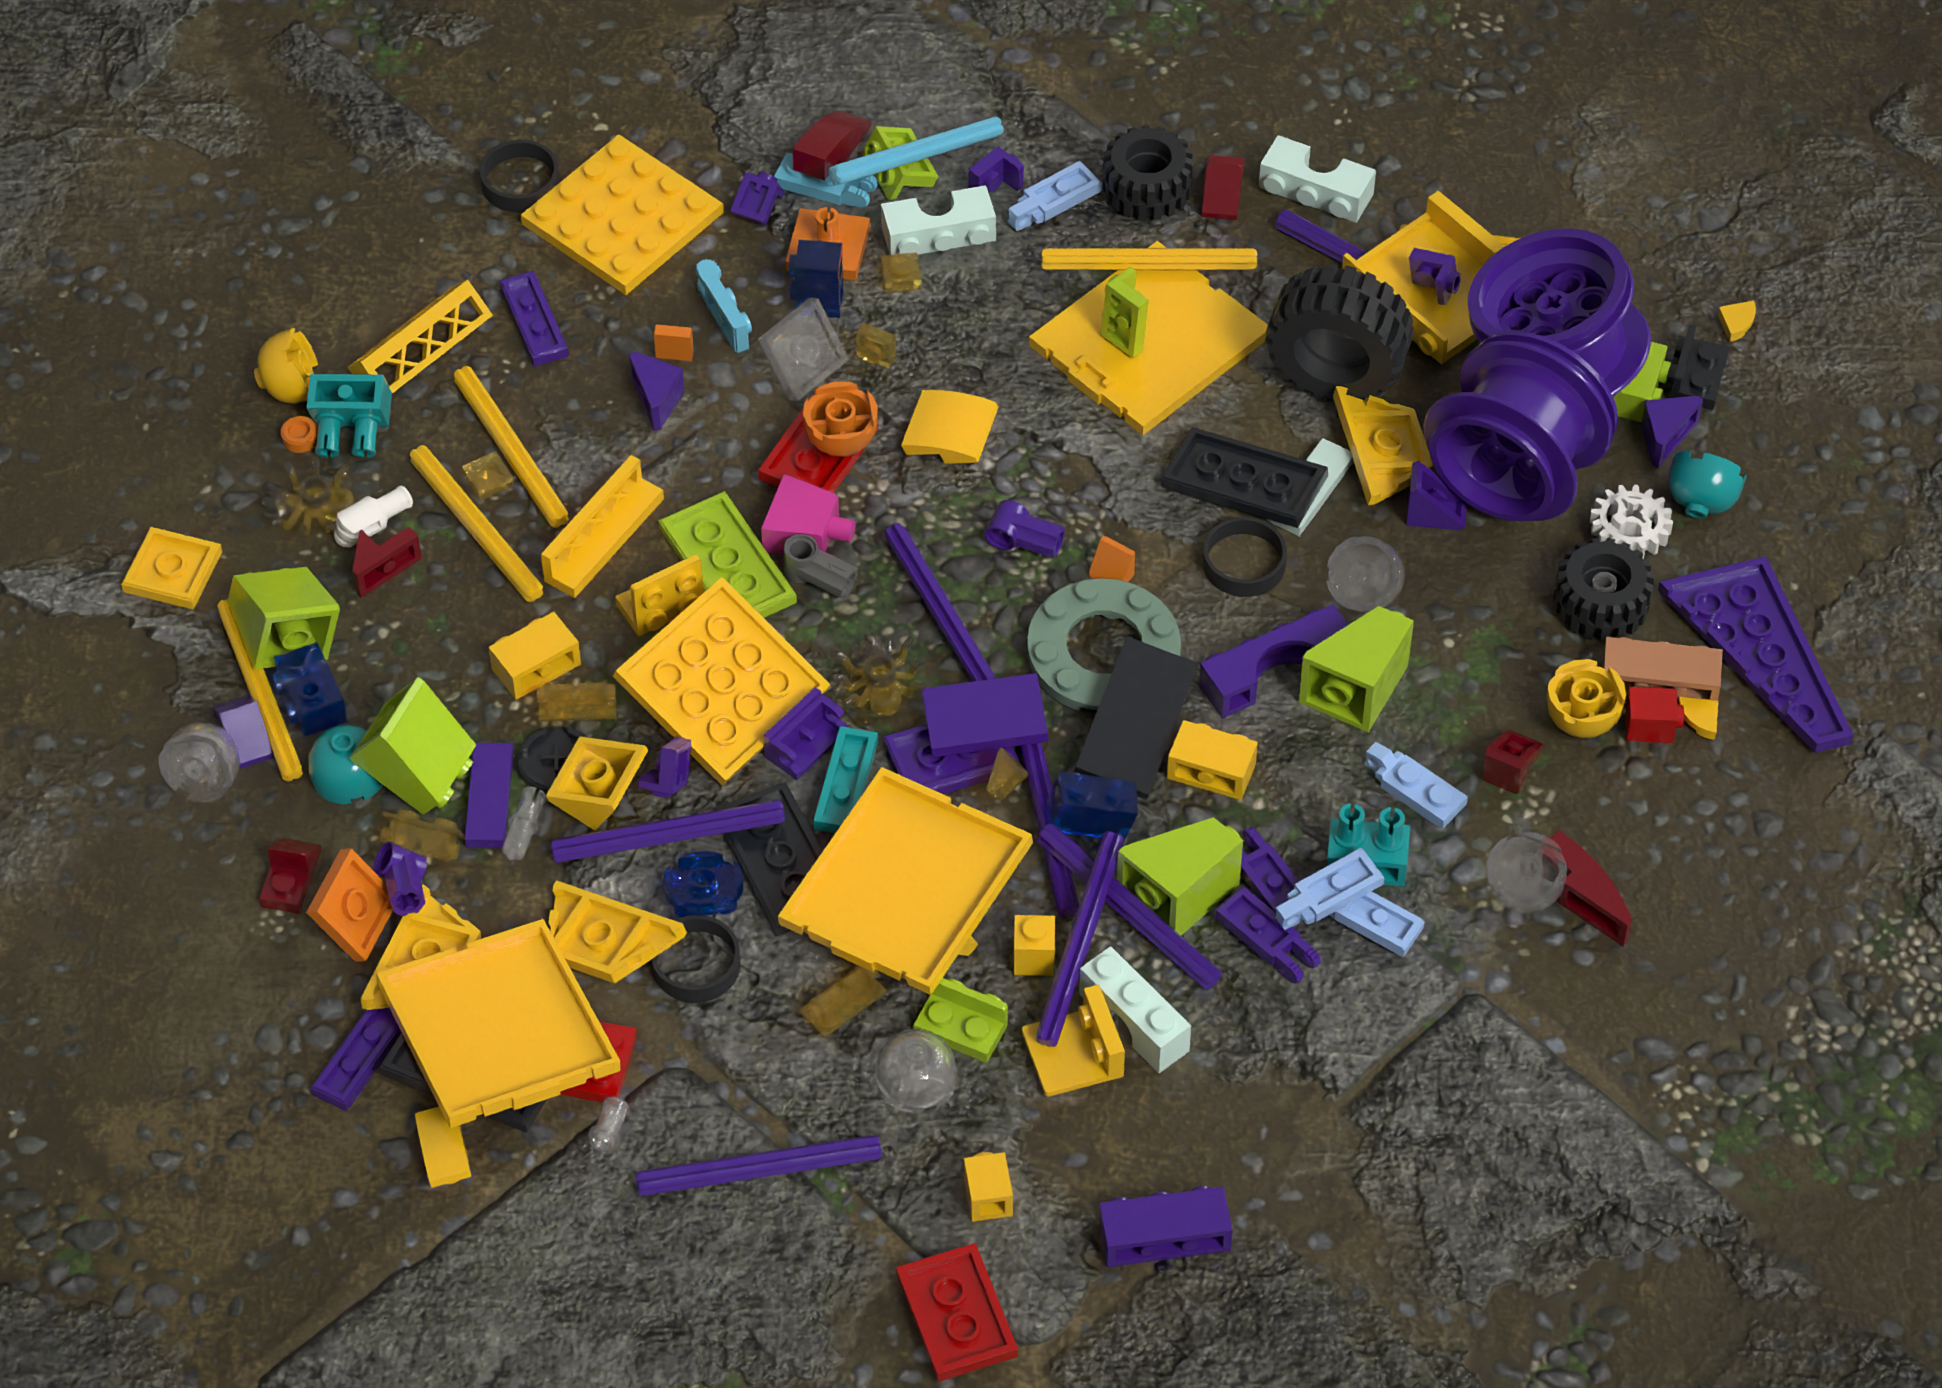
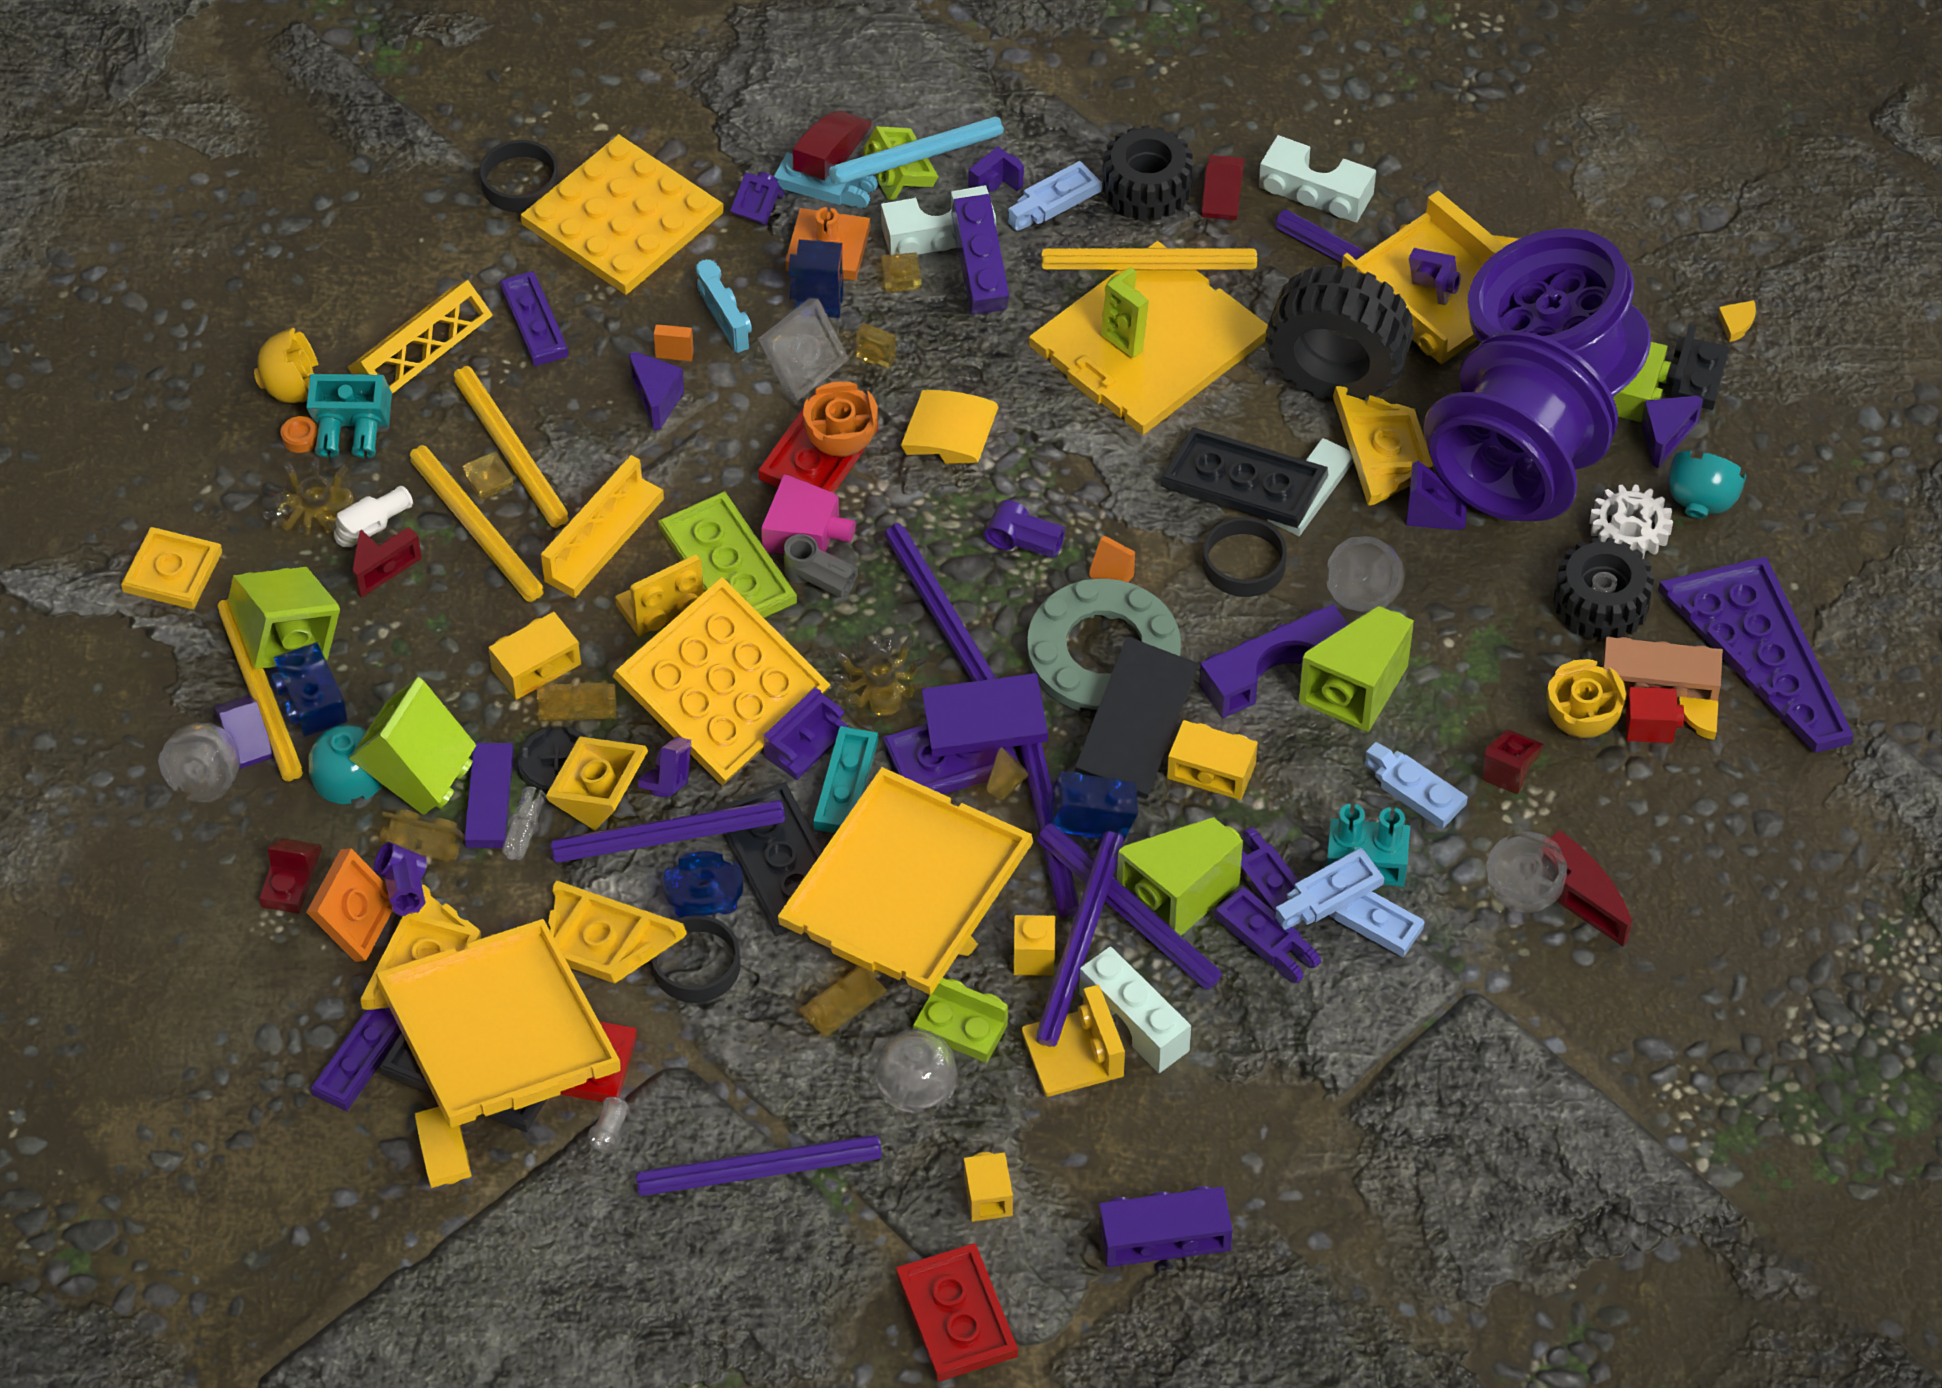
(980, 254): none -> dark purple brick

